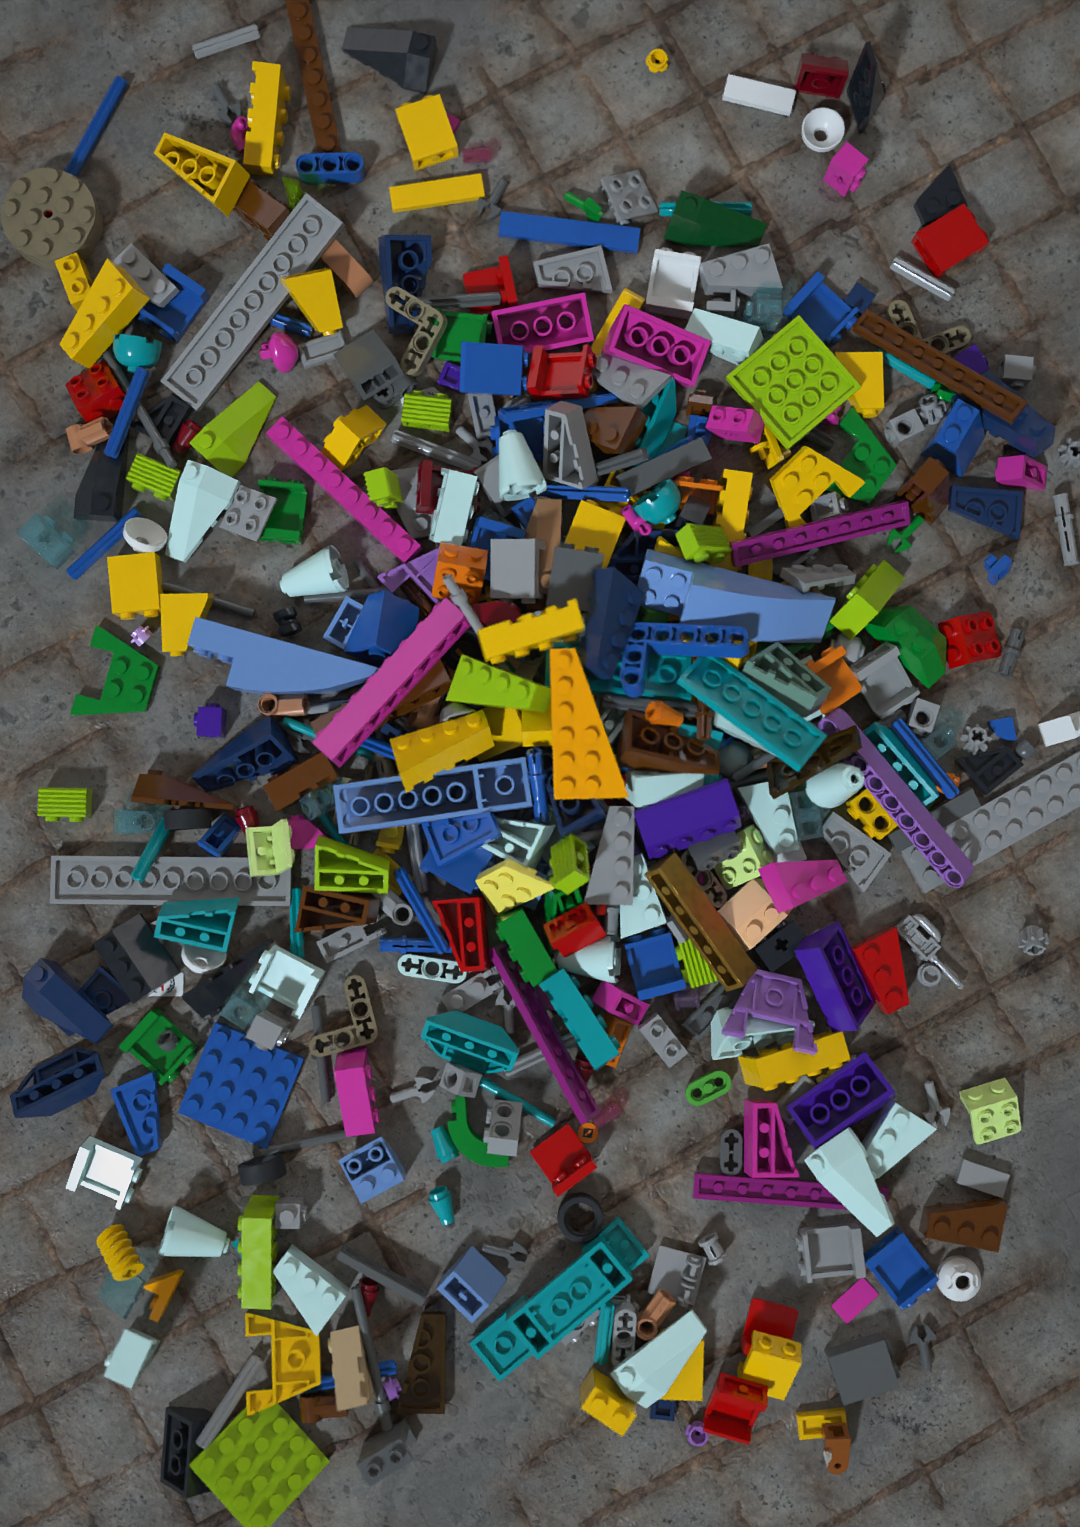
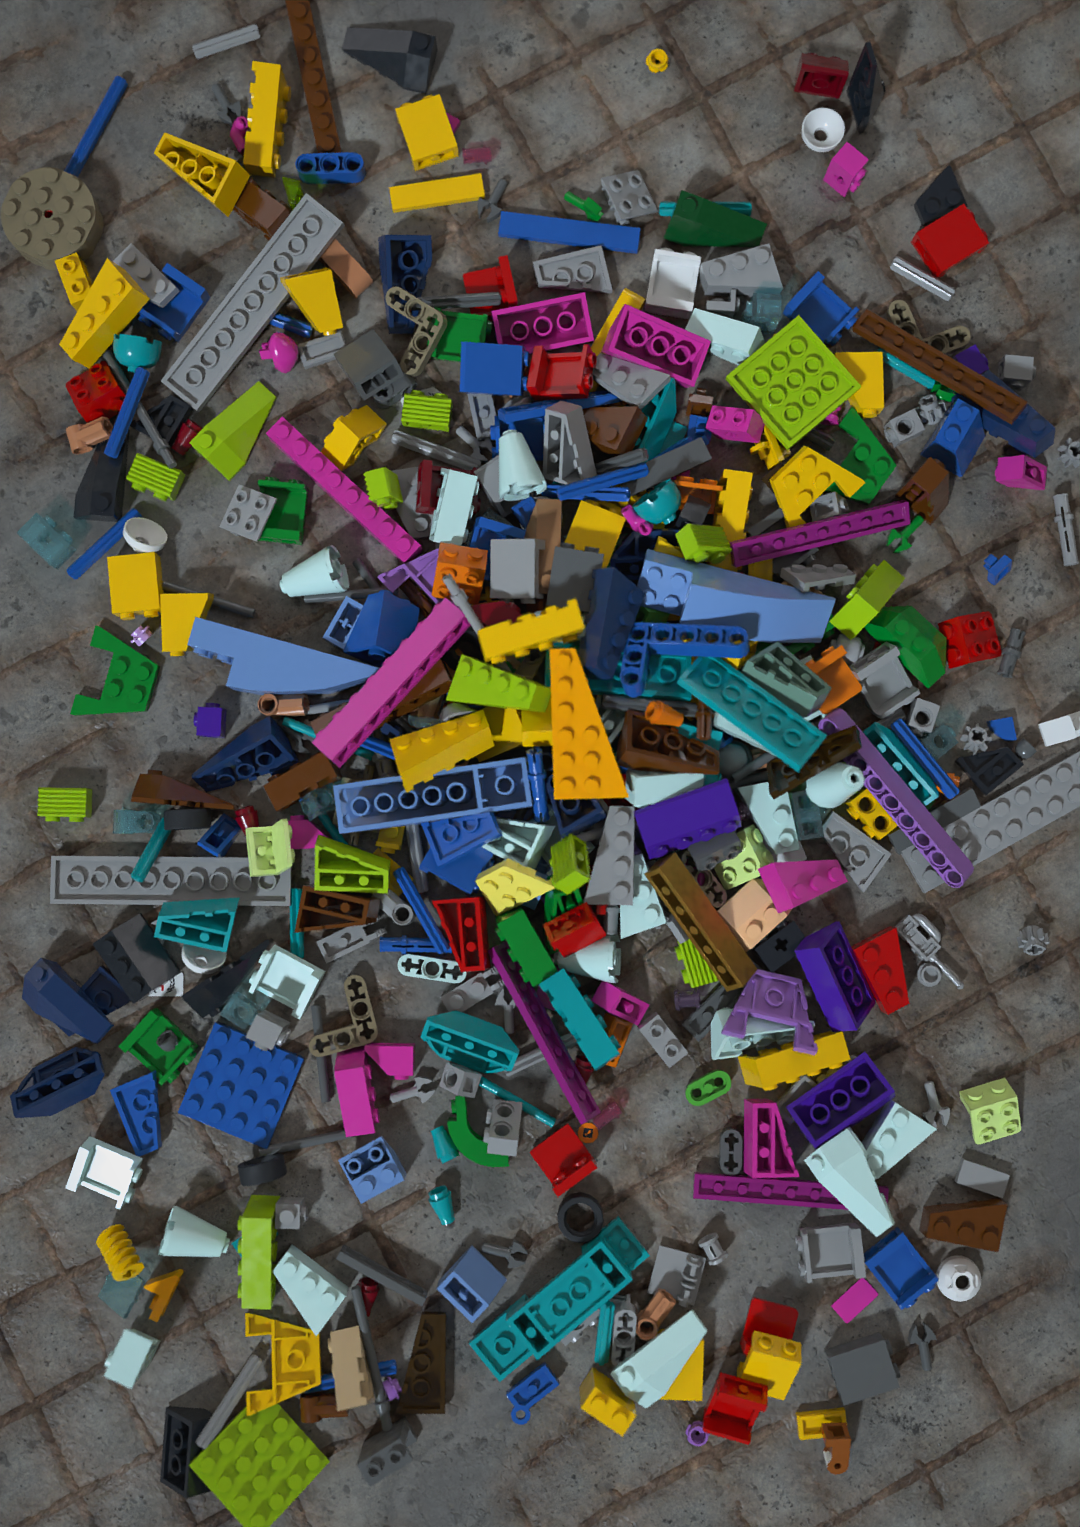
(198, 503): light aqua wedge -> none
(287, 622): black wheel -> none
(394, 1058): none -> dark pink slope
(422, 721): none -> clear light blue tile
(450, 377): dark purple tile -> none
(530, 1391): none -> blue hinge
(602, 481): none -> blue axle
(654, 964): blue panel -> none
(663, 1410): dark blue tile -> none
(759, 95): white tile -> none
(859, 297): dark blue tile -> none
(989, 507): dark blue wing -> none

